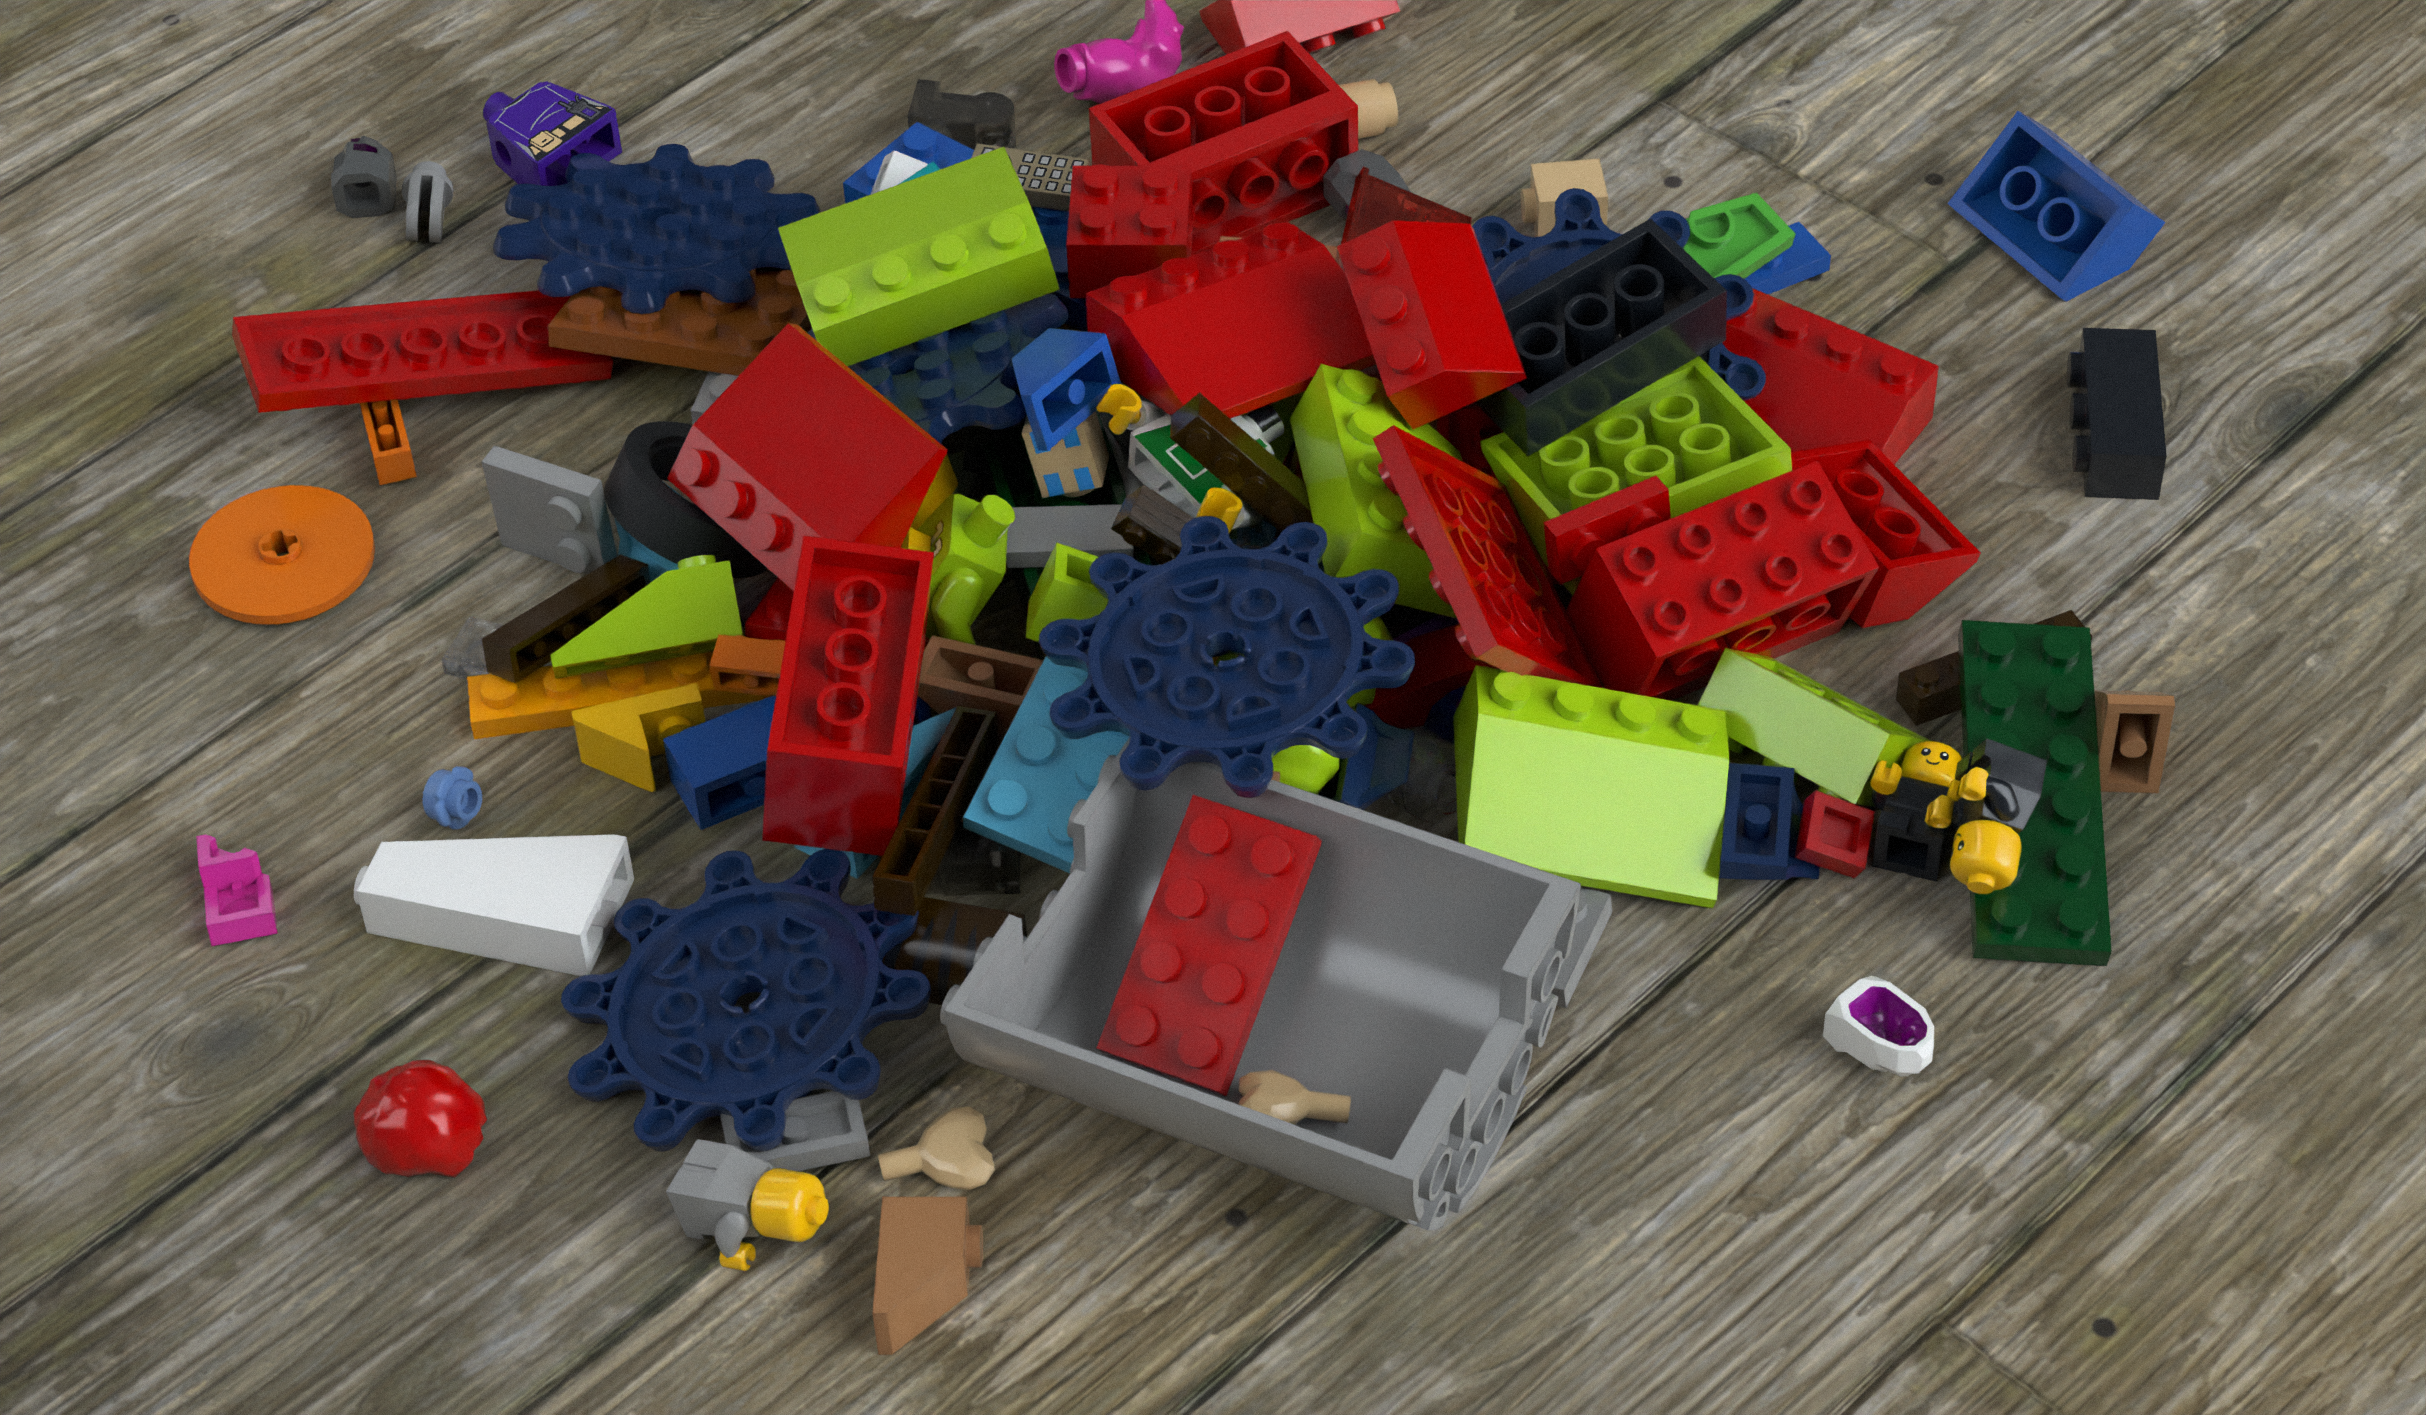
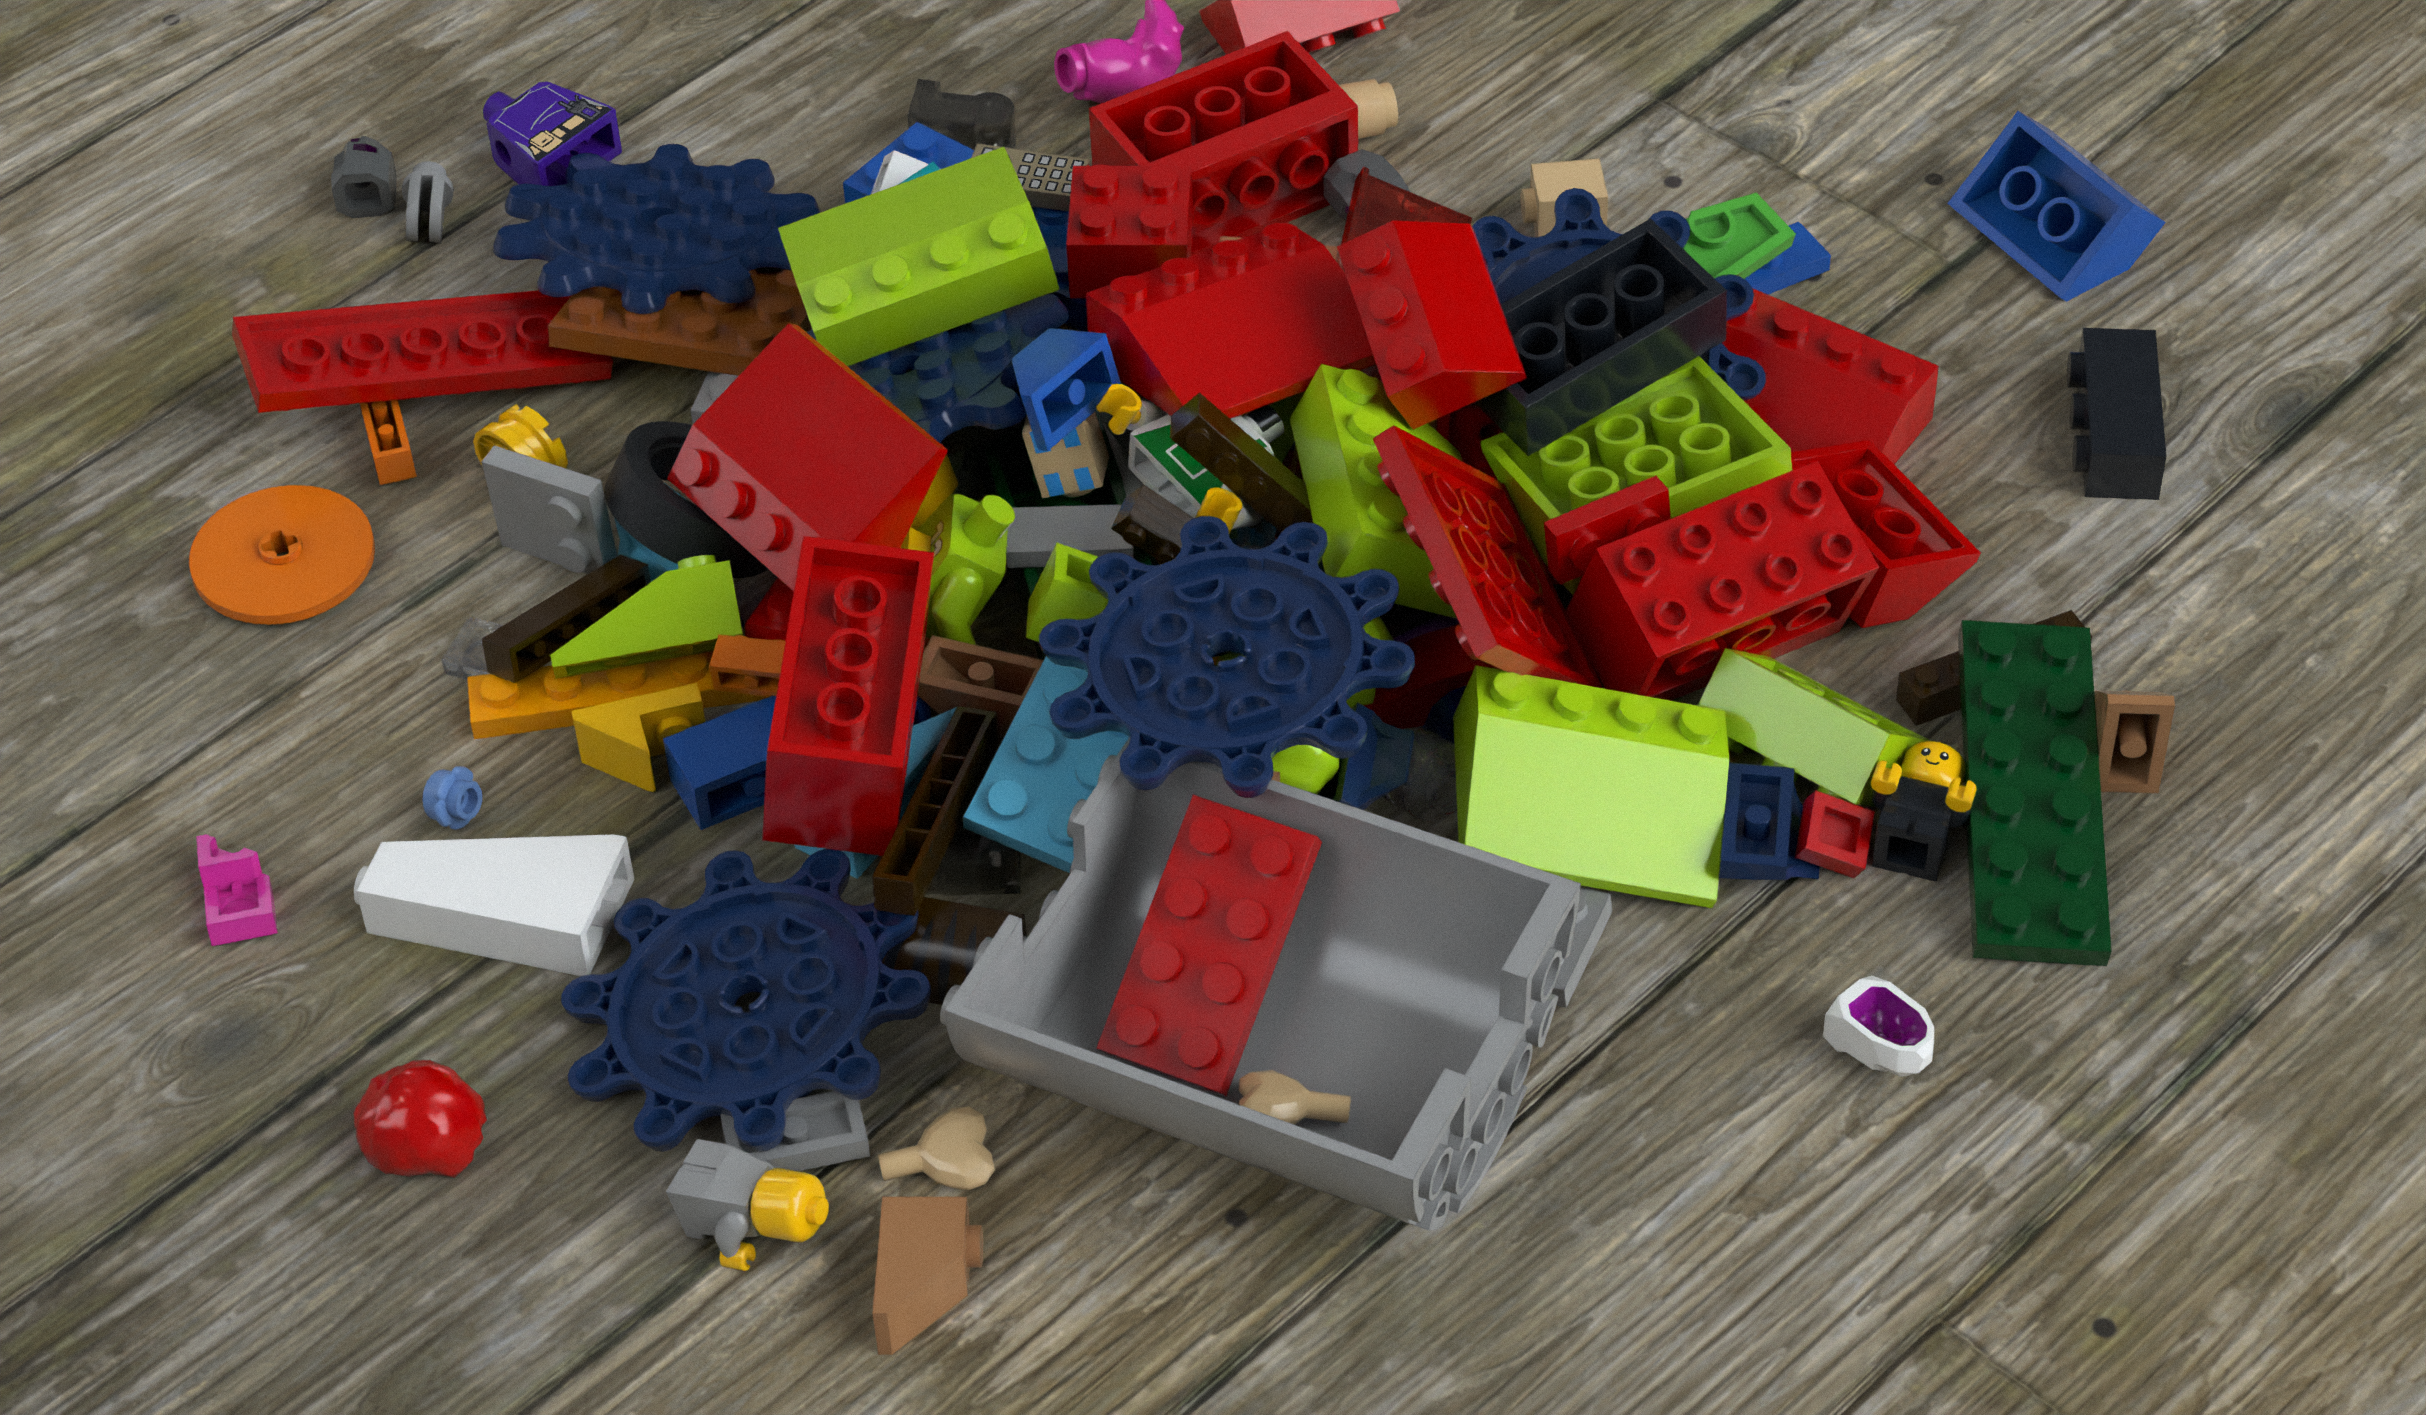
(521, 433): none -> yellow wheel
(1995, 803): piece -> none

